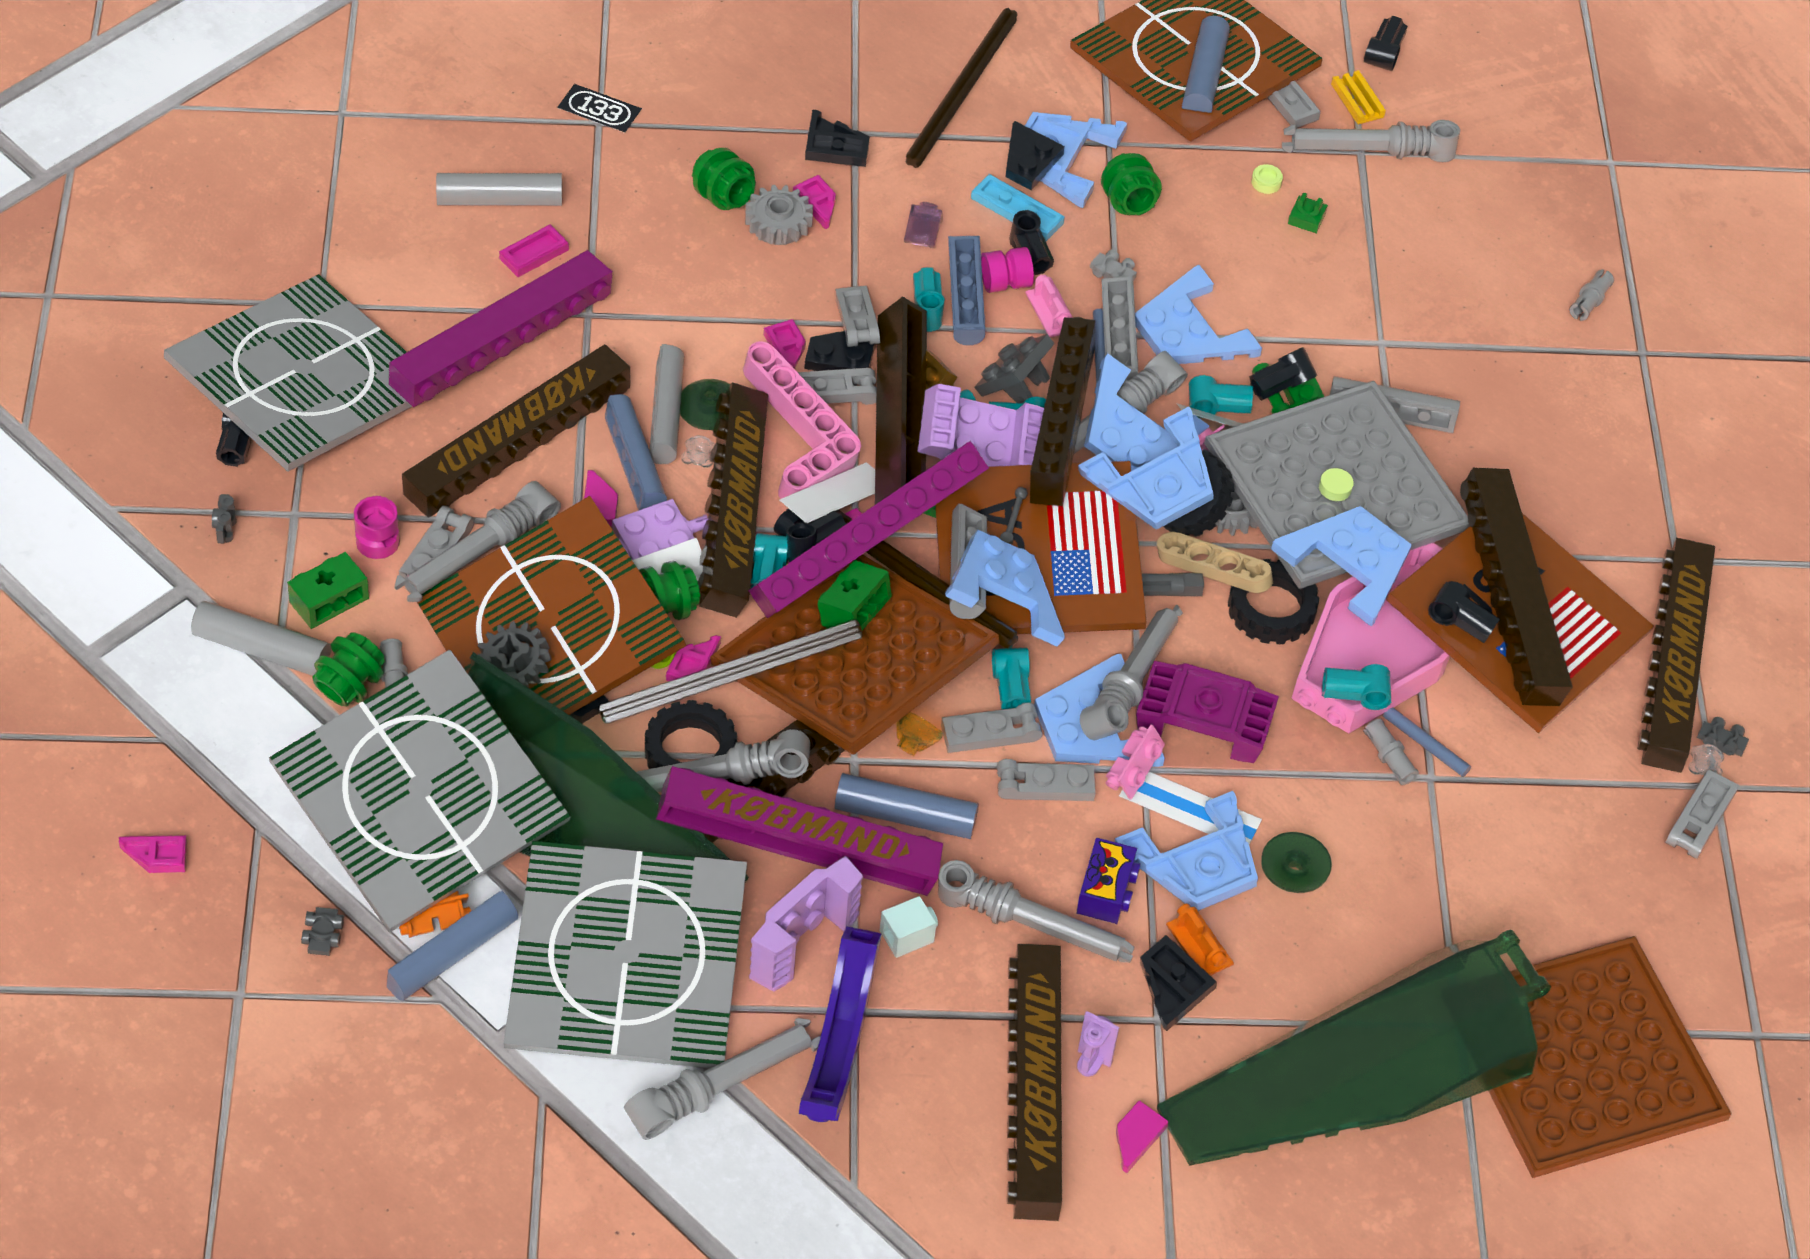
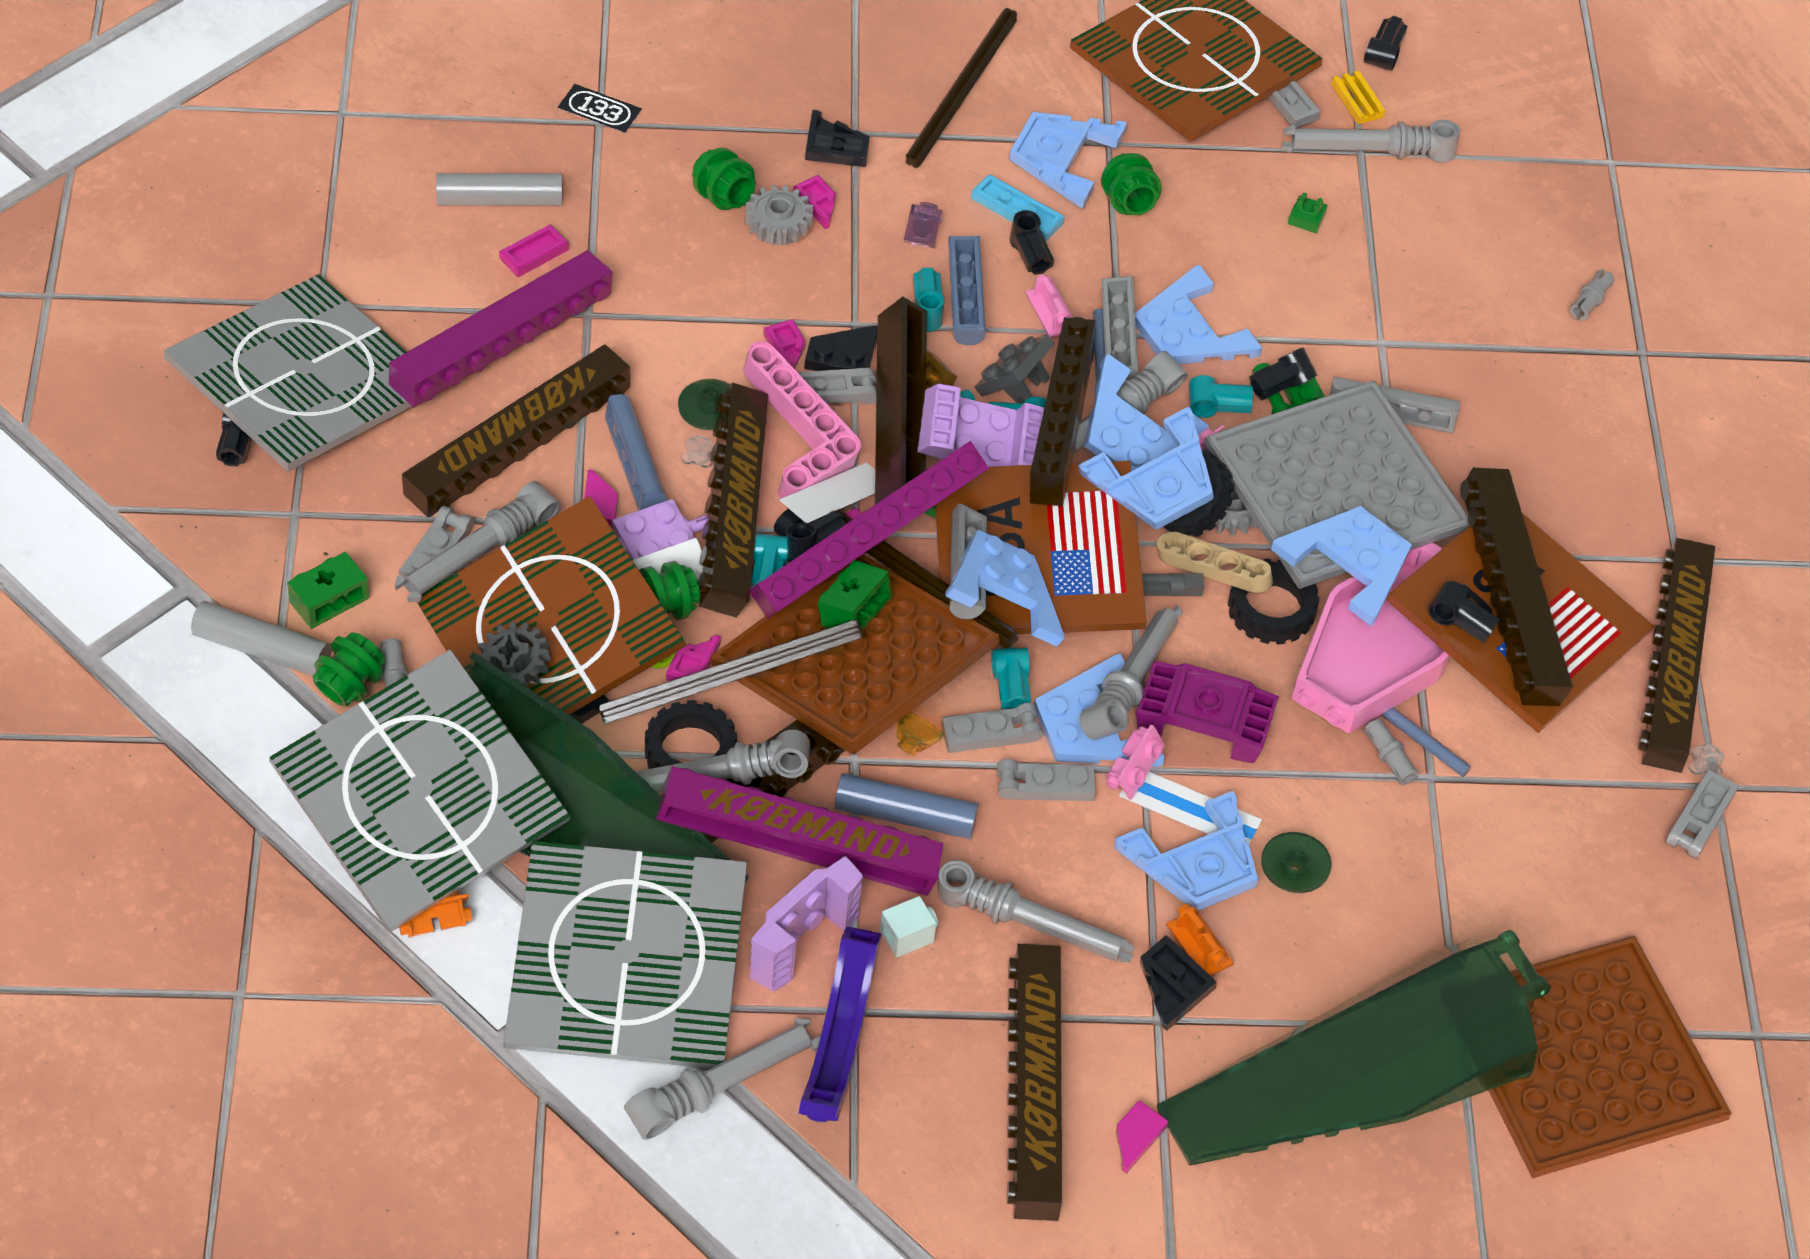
(156, 853): dark pink tile -> none
(224, 518): dark grey piece -> none
(322, 935): dark grey piece -> none
(376, 527): dark pink wheel -> none
(451, 946): sand blue brick -> none
(666, 404): light grey brick -> none
(857, 315): light grey plate -> none
(1012, 269): dark pink wheel -> none
(1020, 493): dark grey hinge -> none
(1030, 156): black wing -> none
(1096, 1044): lavender hinge -> none
(1107, 880): dark purple brick -> none
(1108, 266): light grey piece -> none
(1206, 64): sand blue brick -> none
(1211, 417): white sticker -> none
(1267, 179): yellowish green tile -> none
(1336, 484): yellowish green tile -> none
(1369, 685): teal piece -> none
(1726, 741): dark grey piece -> none

